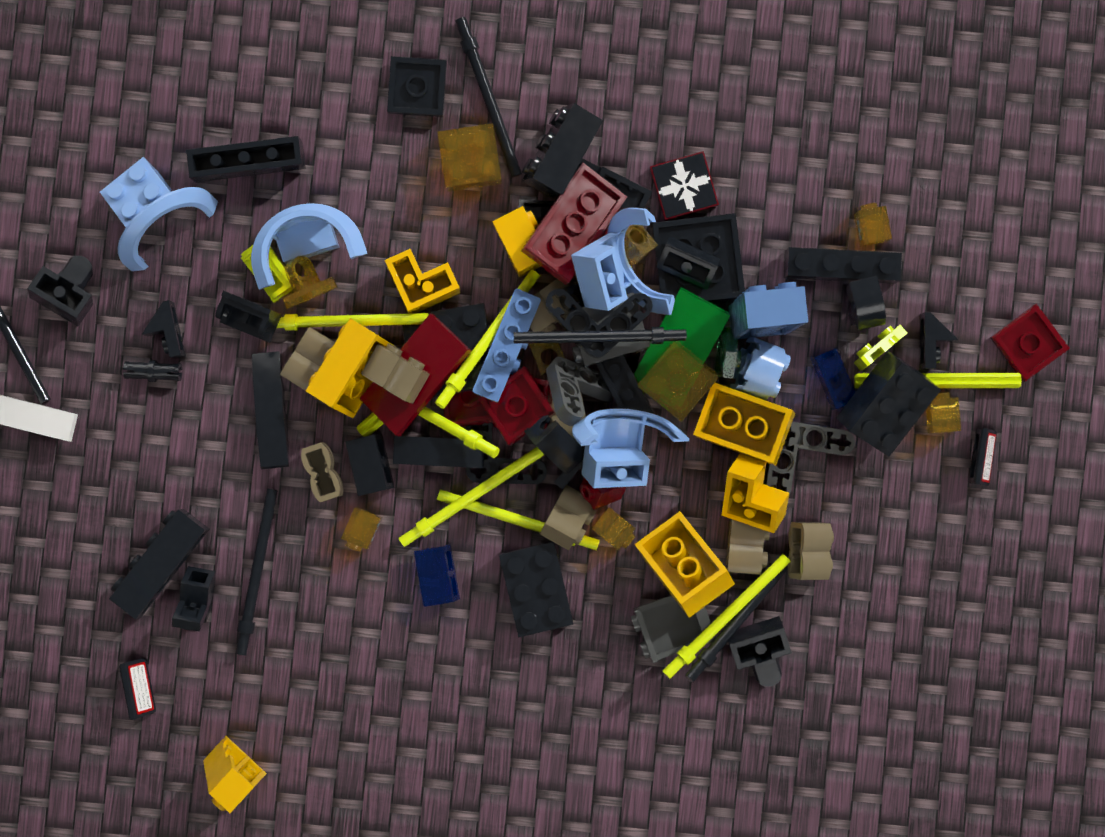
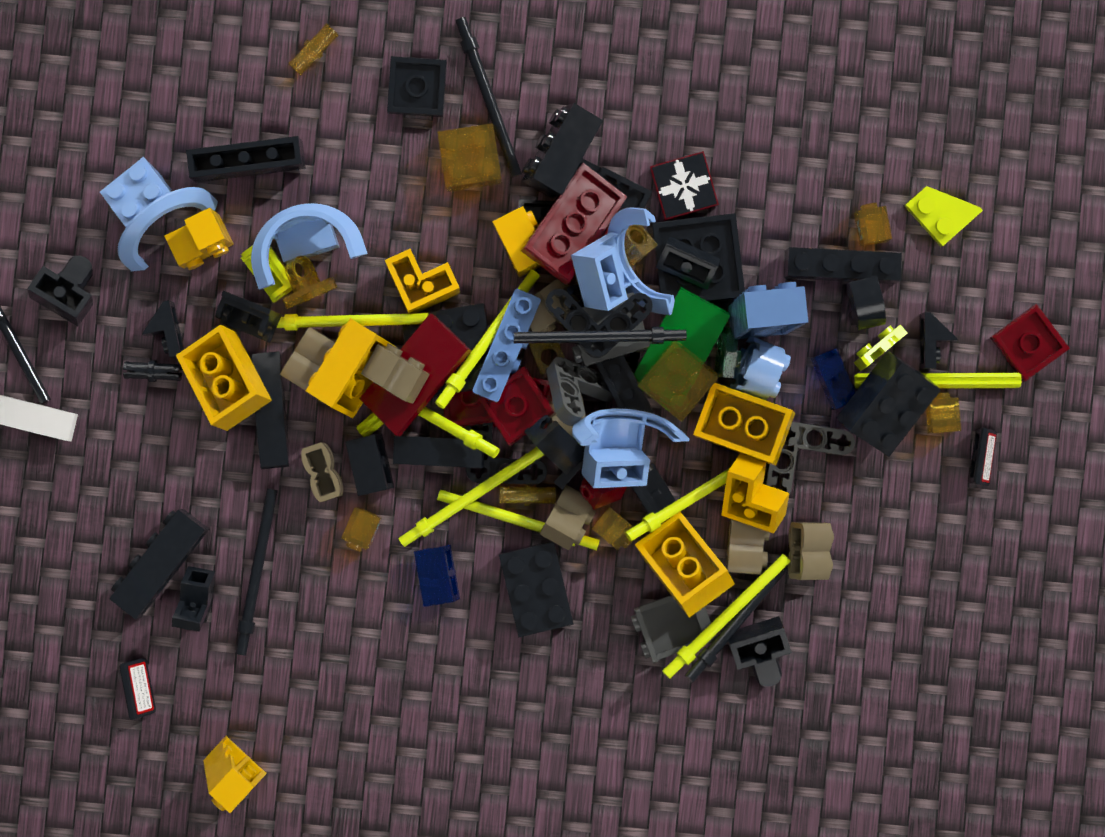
(199, 239): none -> yellow brick
(223, 378): none -> yellow brick
(313, 49): none -> clear yellow pin
(527, 495): none -> clear yellow pin
(653, 521): none -> neon yellow bar
(656, 493): none -> black hinge
(941, 213): none -> neon yellow wing

